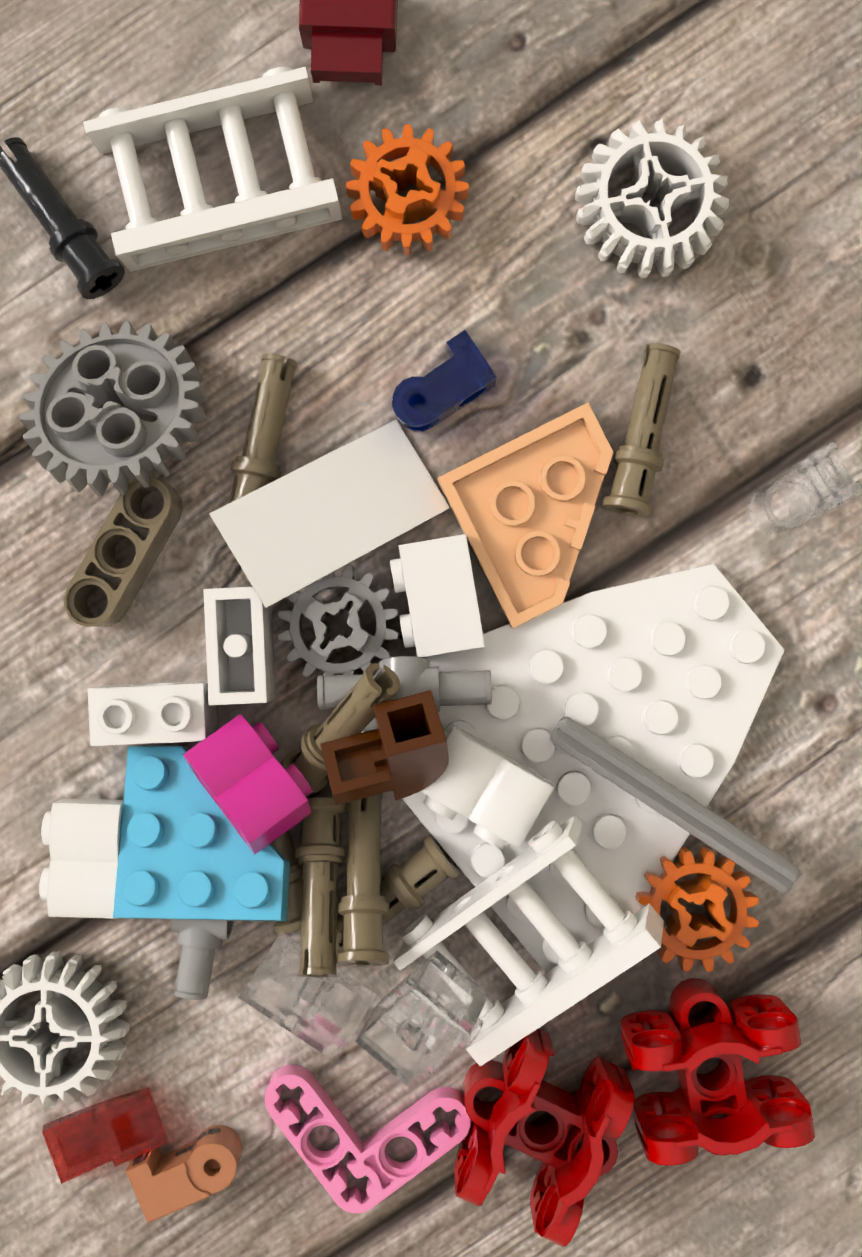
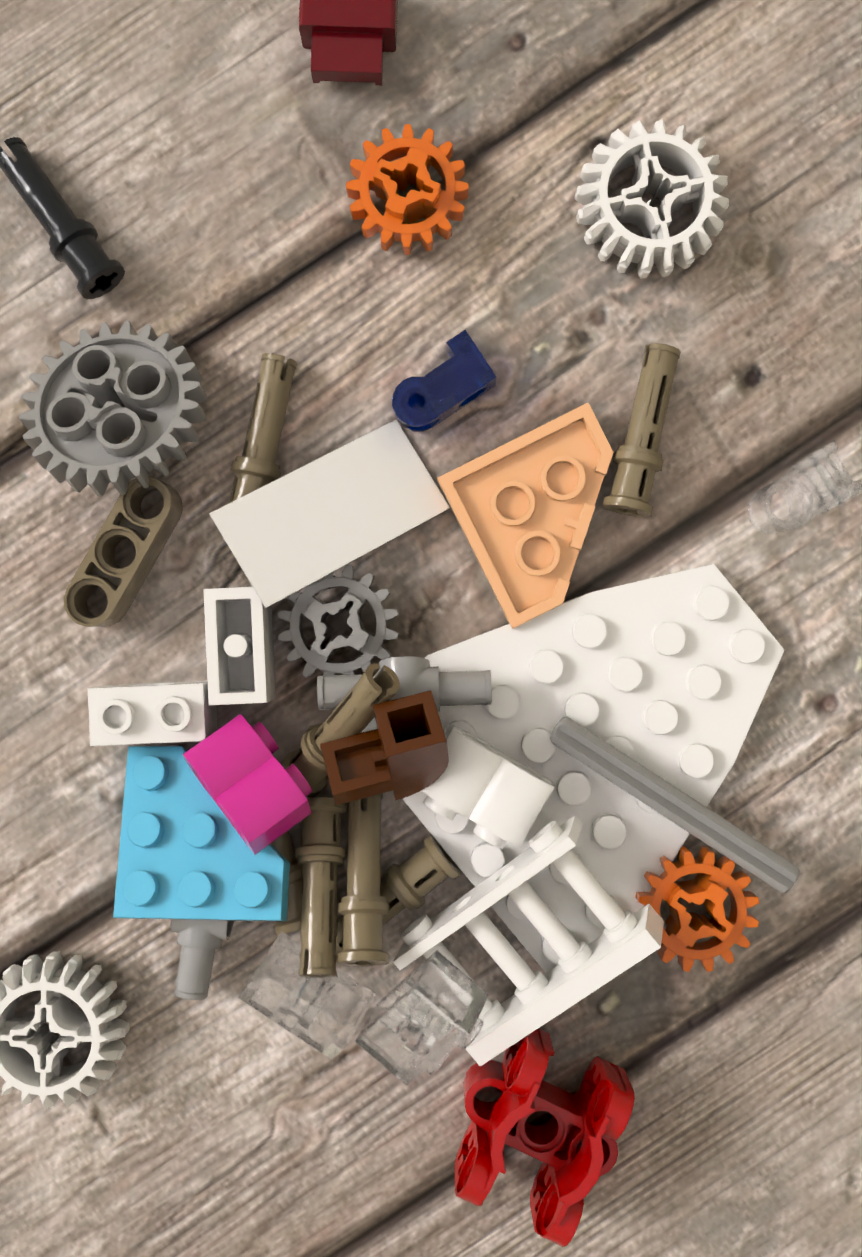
(83, 856): white brick -> none
(105, 1133): clear red slope -> none
(186, 1174): nougat leg -> none
(201, 226): white fence -> none
(366, 1156): bright pink beam -> none
(439, 596): white brick -> none
(757, 1109): red piece -> none

